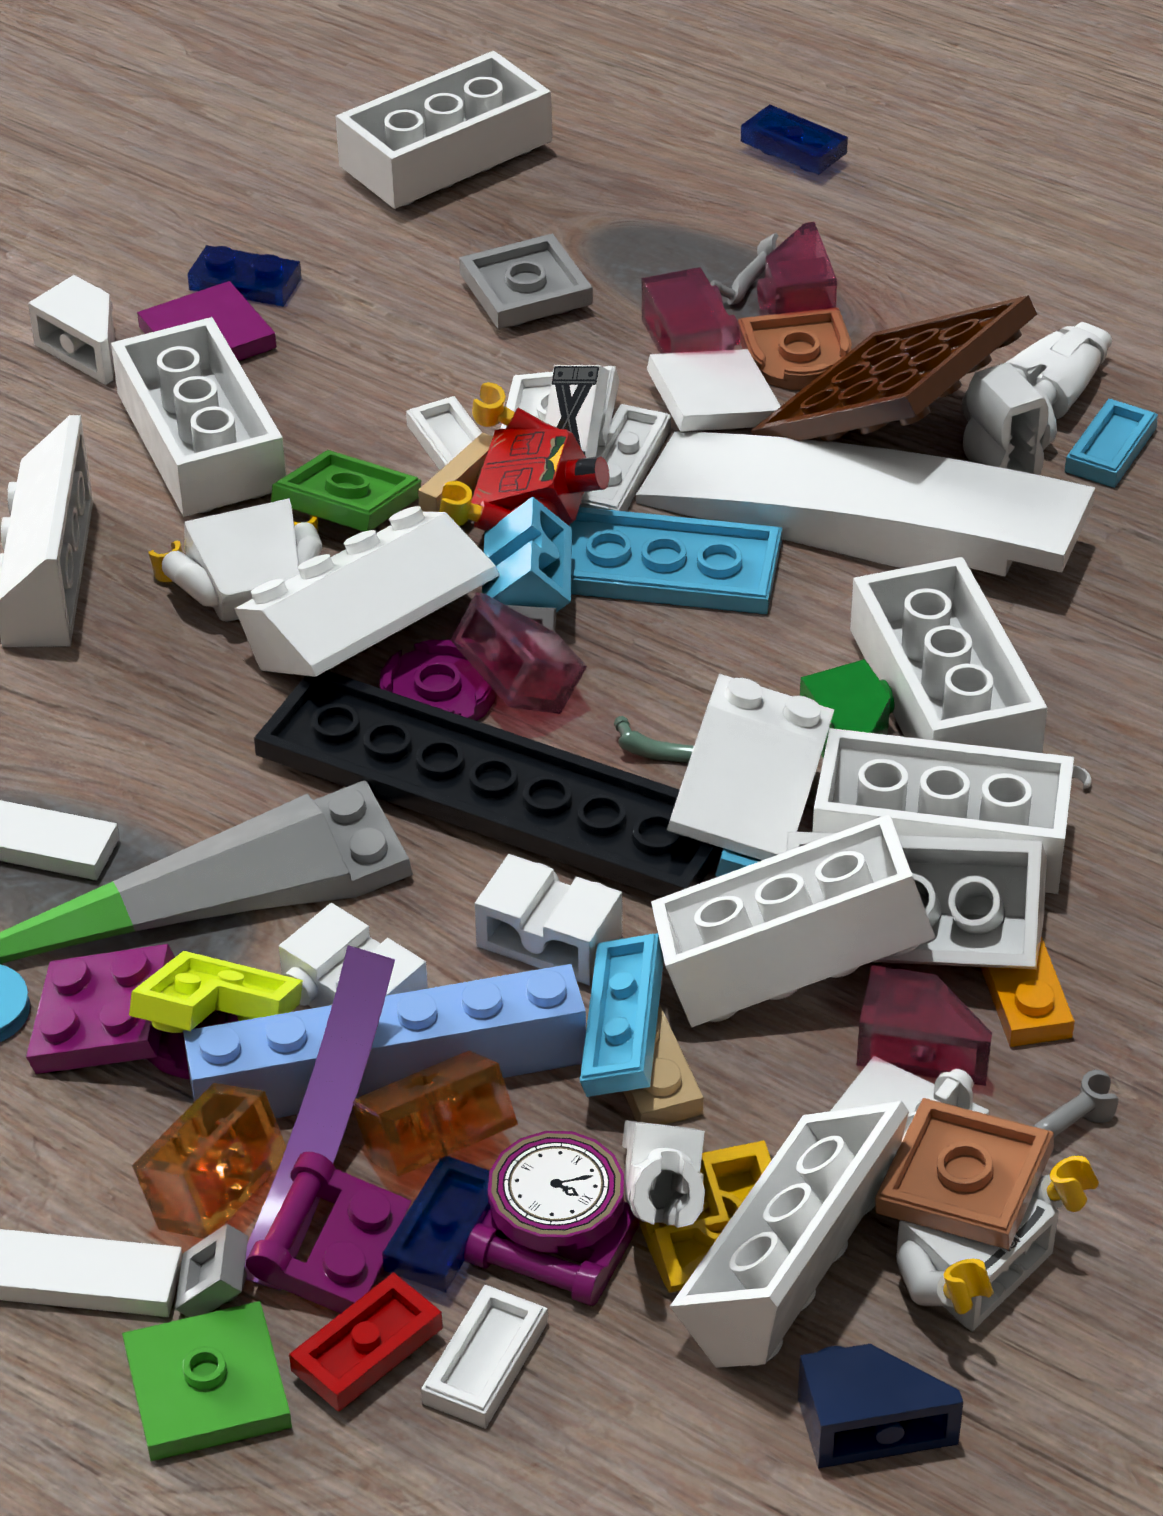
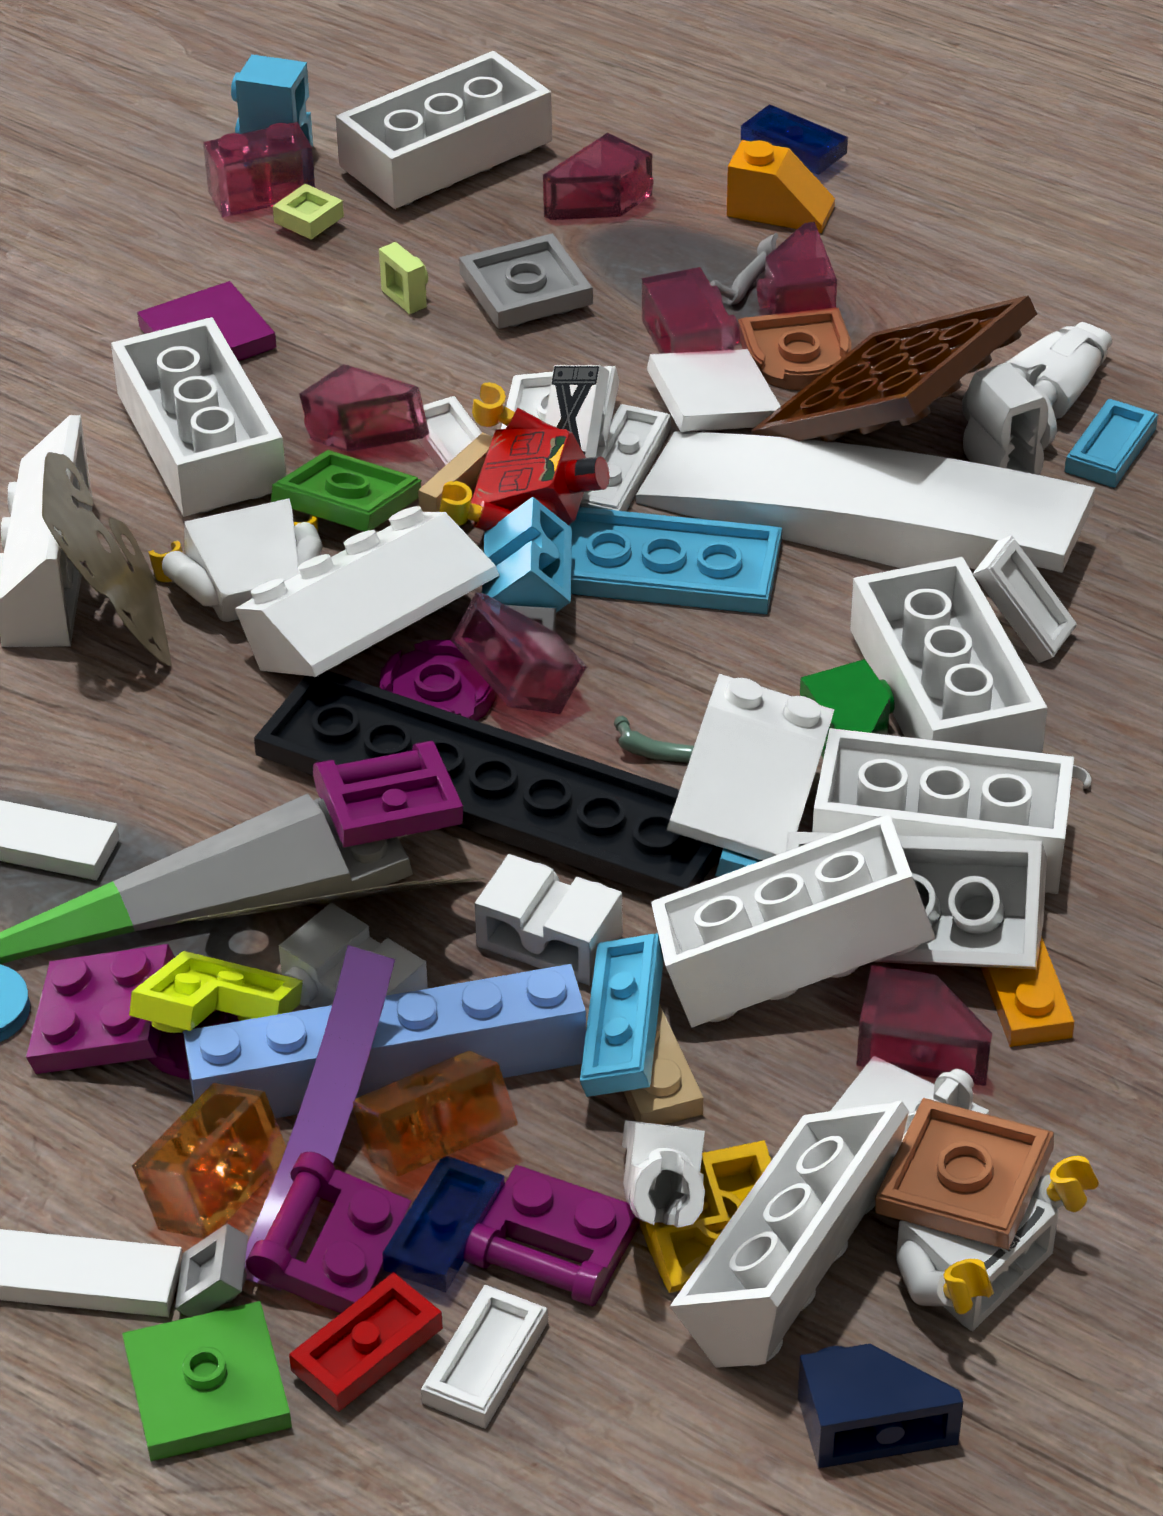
(76, 326): white slope -> none
(126, 590): none -> dark tan piece
(254, 275): clear blue plate -> none
(257, 167): none -> clear pink brick
(271, 93): none -> medium azure brick
(308, 211): none -> yellowish green plate
(335, 897): none -> dark tan piece
(362, 410): none -> clear pink slope
(388, 795): none -> magenta plate
(403, 277): none -> yellowish green plate
(556, 1191): tile -> none
(598, 181): none -> clear pink slope
(775, 188): none -> light orange slope
(1025, 599): none -> white tile
(1091, 1103): light grey piece -> none

